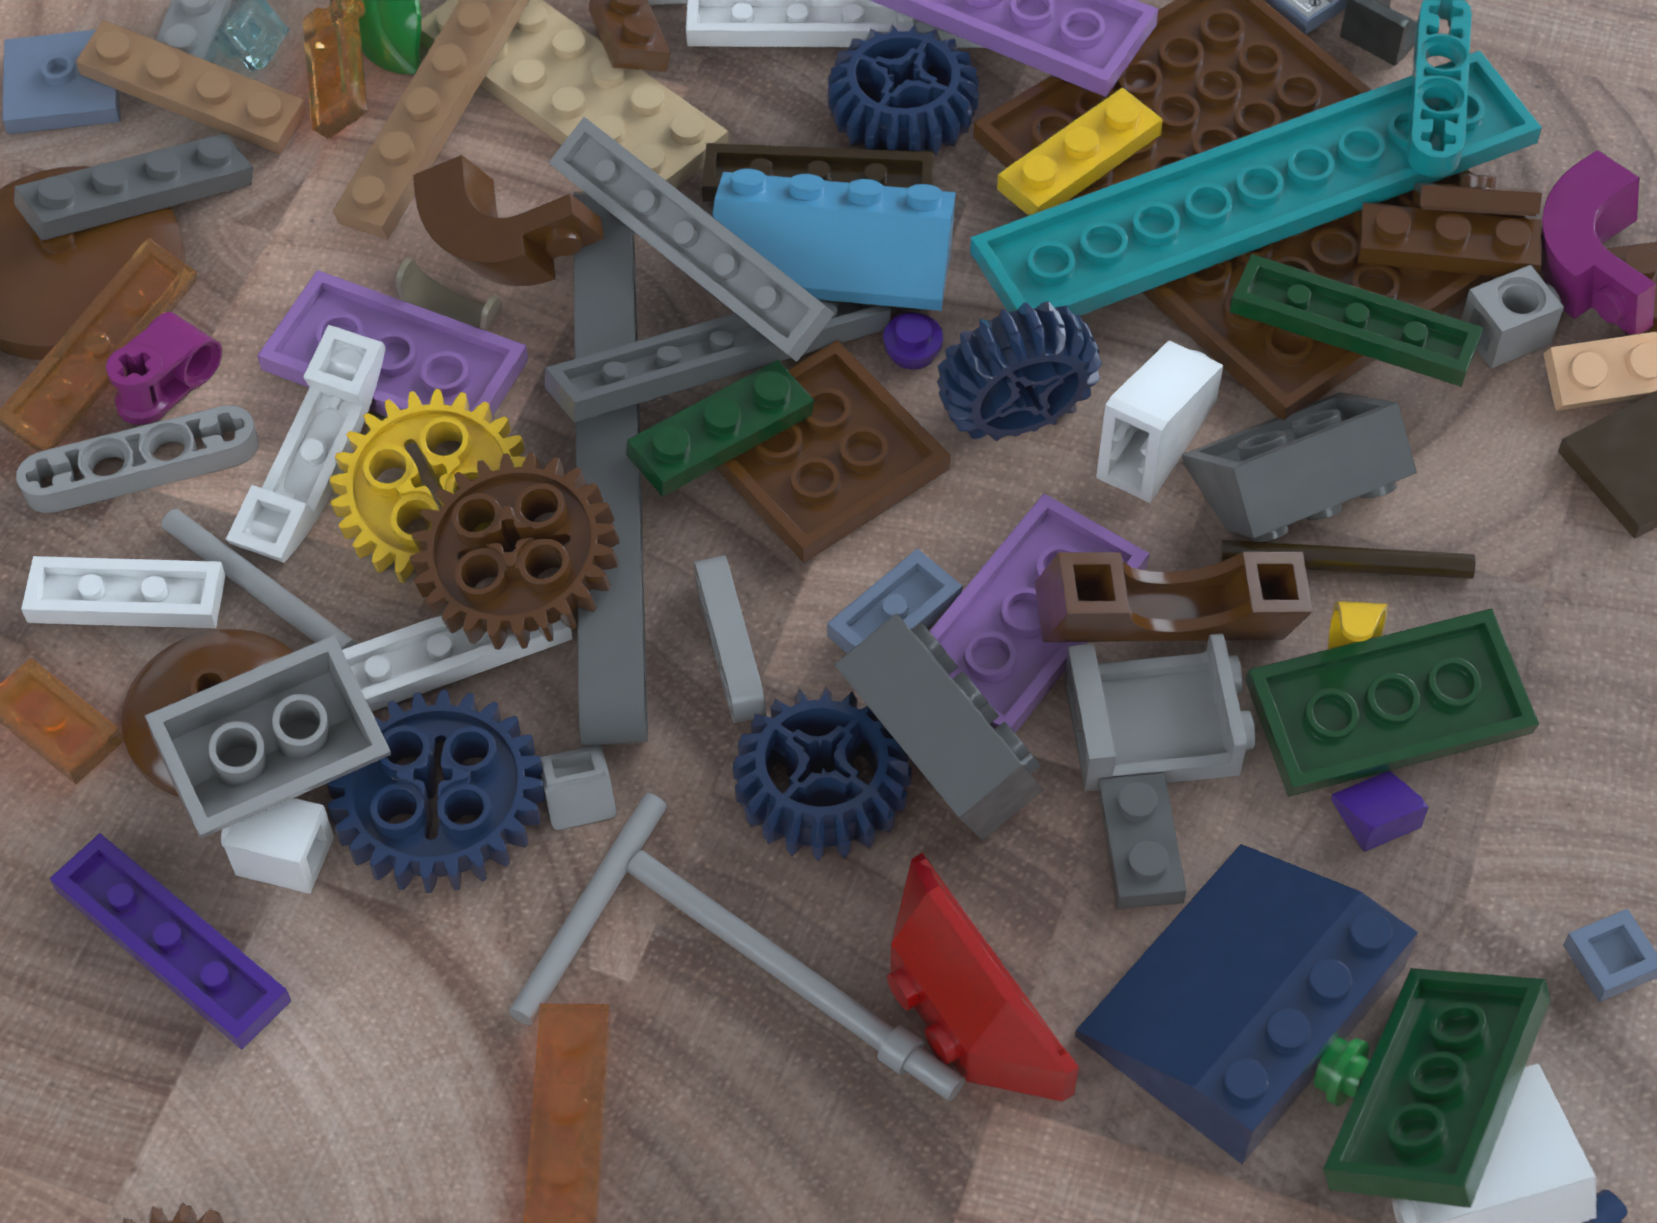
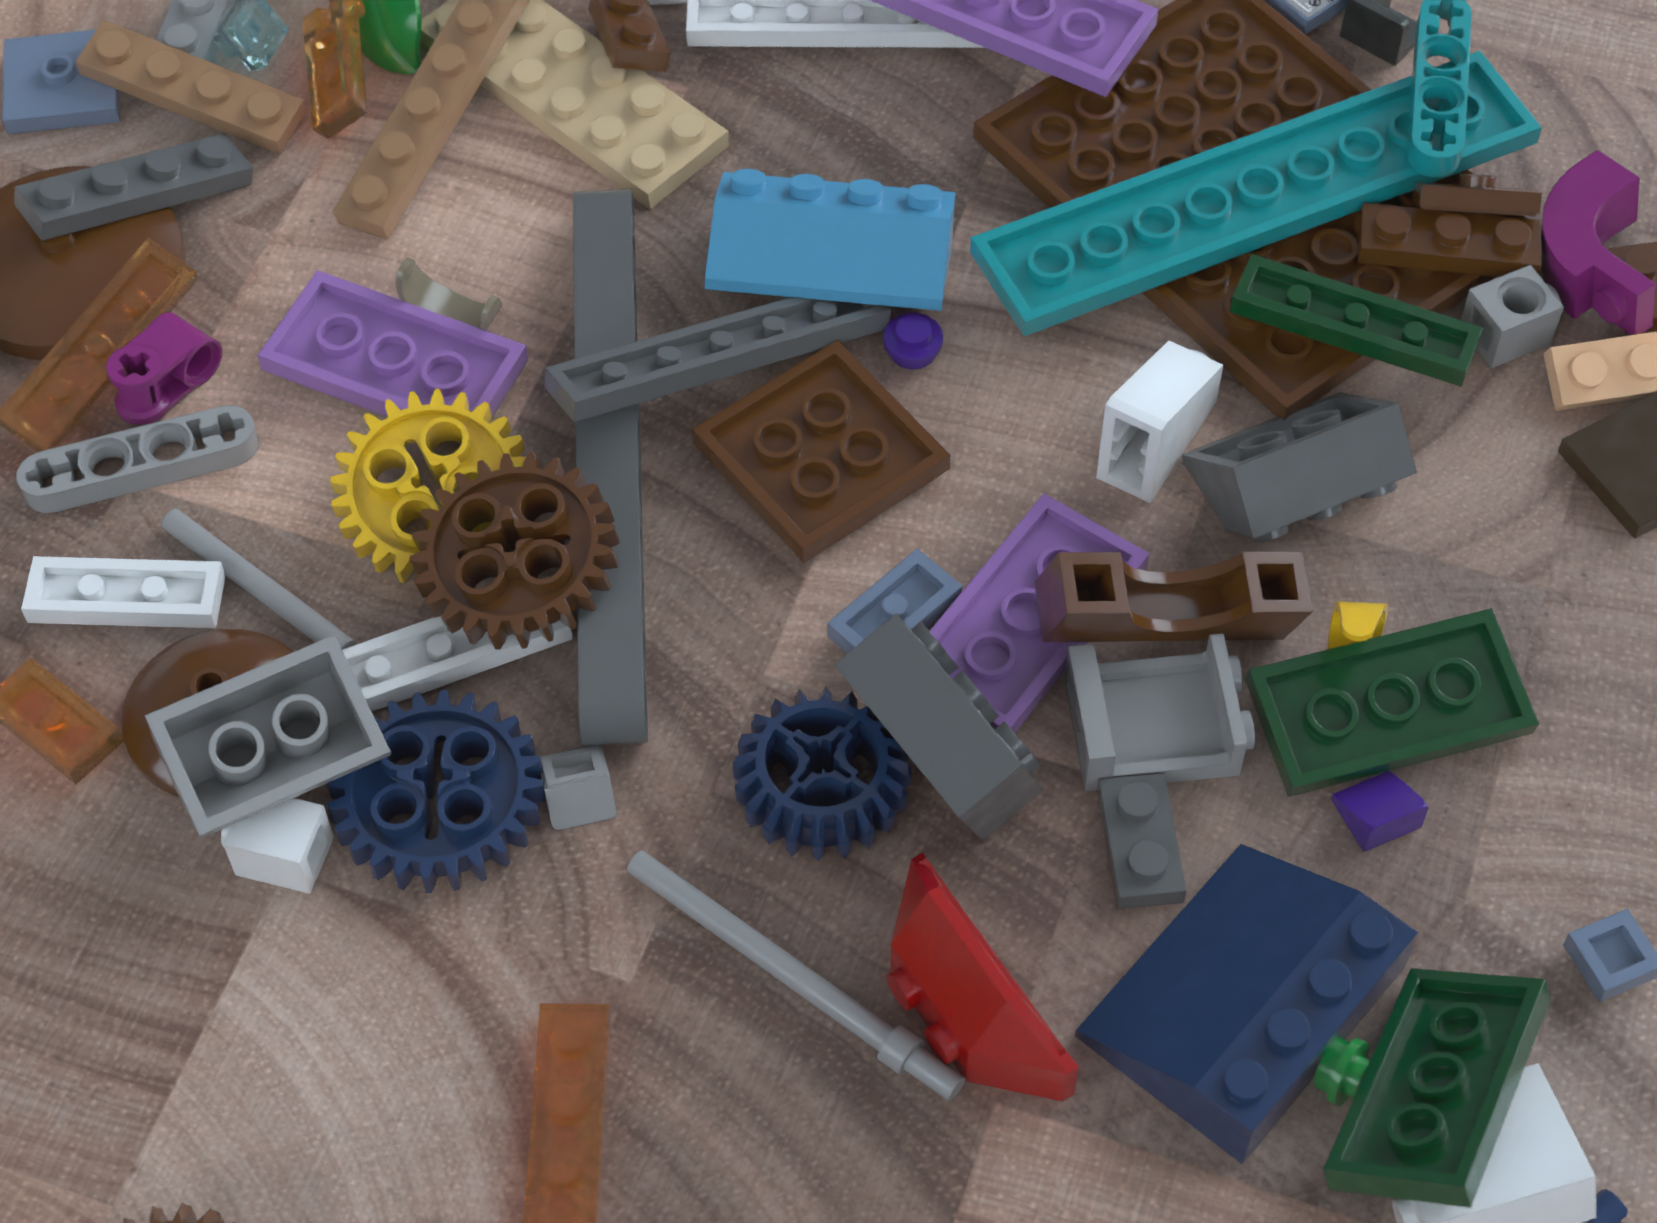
(171, 941): dark purple plate -> none
(298, 485): white slope -> none
(520, 250): reddish brown arch -> none
(587, 909): light grey bar -> none
(692, 239): light grey plate -> none
(719, 427): dark green plate -> none
(729, 638): light grey beam -> none
(831, 164): dark brown plate -> none
(903, 91): dark blue gear -> none
(1019, 371): dark blue gear -> none
(1080, 153): yellow plate -> none
(1364, 559): dark brown bar -> none

